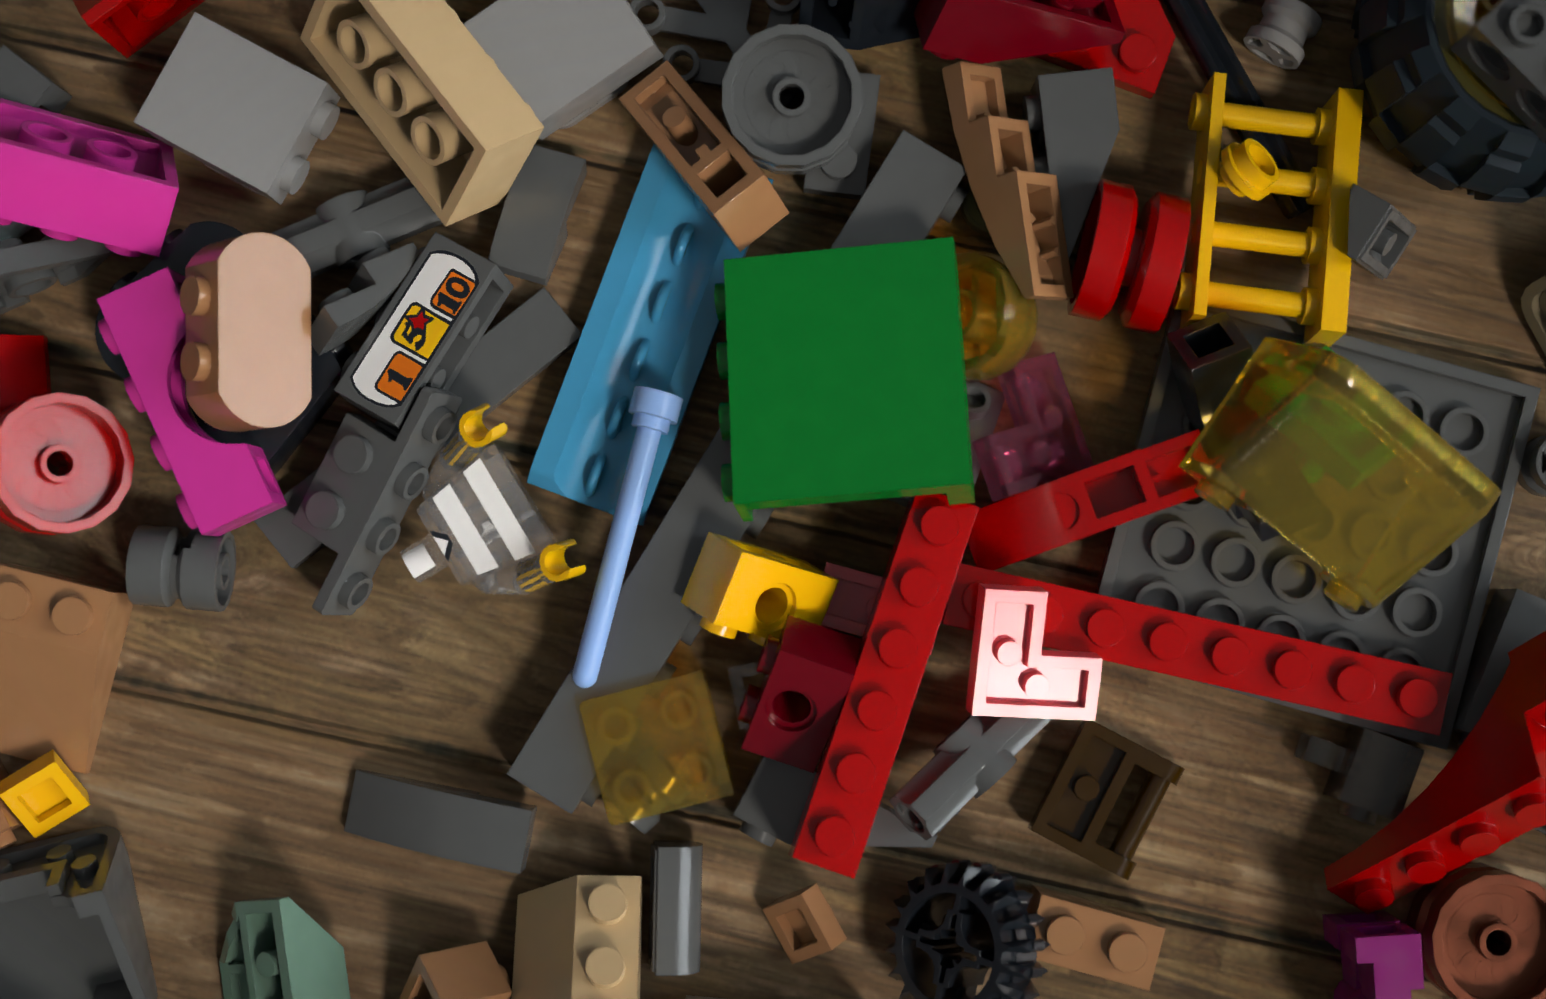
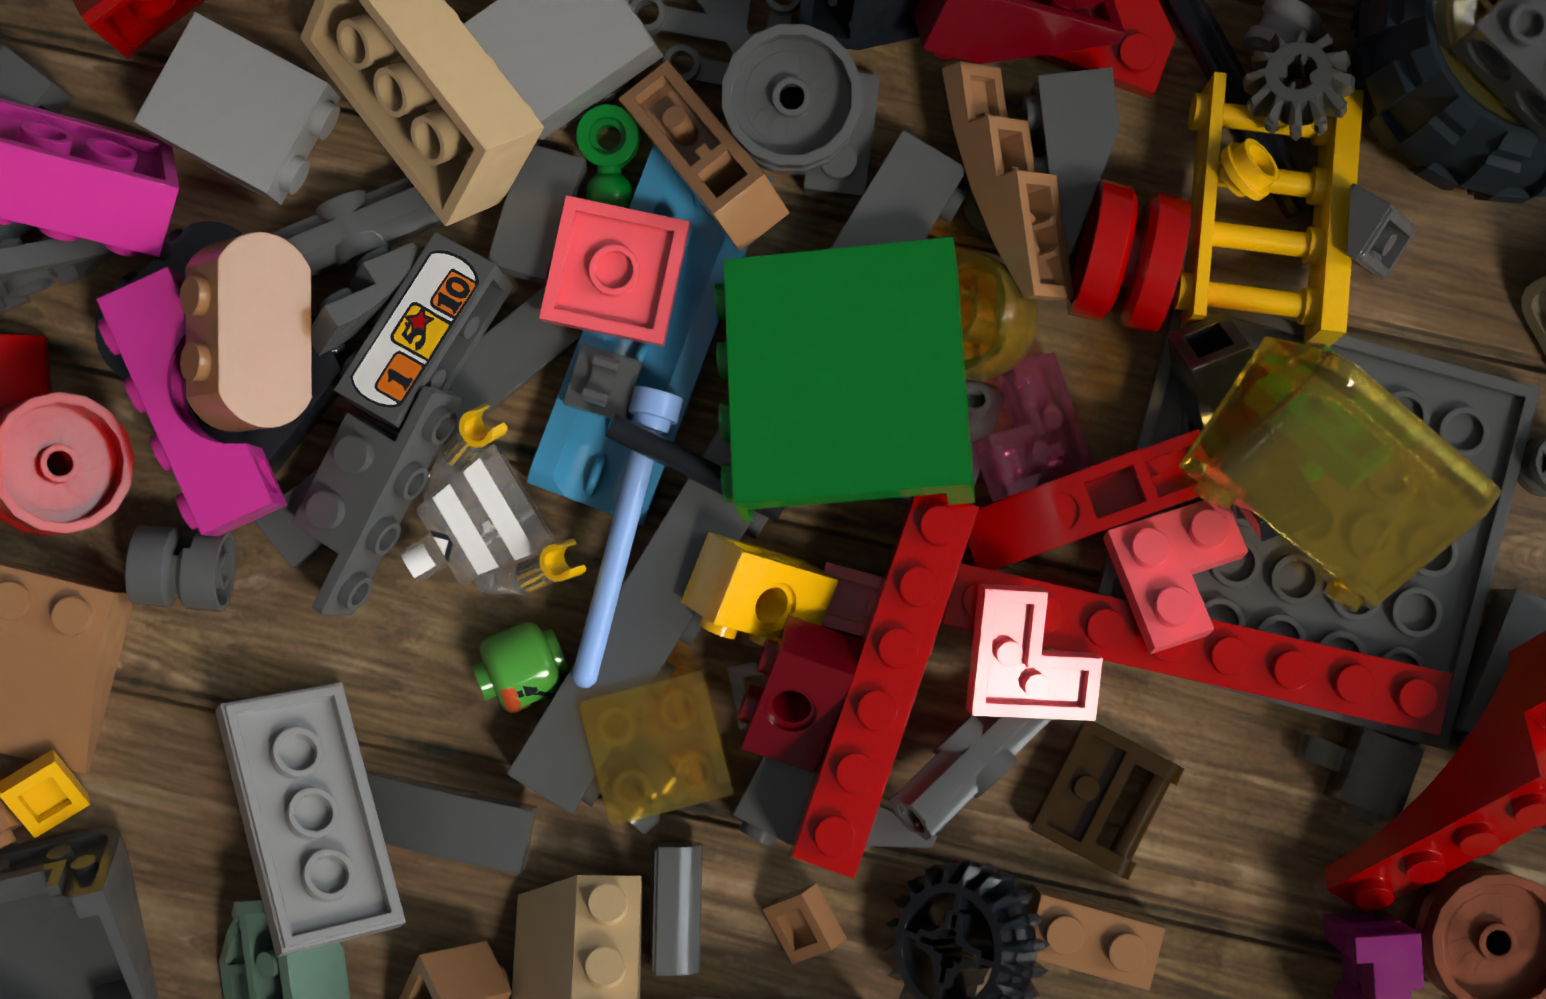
(309, 818): none -> light grey tile
(520, 666): none -> bright green head
(602, 382): none -> dark grey tile
(608, 184): none -> green plate
(614, 271): none -> coral plate
(673, 457): none -> black bar
(1157, 568): none -> coral plate
(1292, 62): none -> dark grey gear

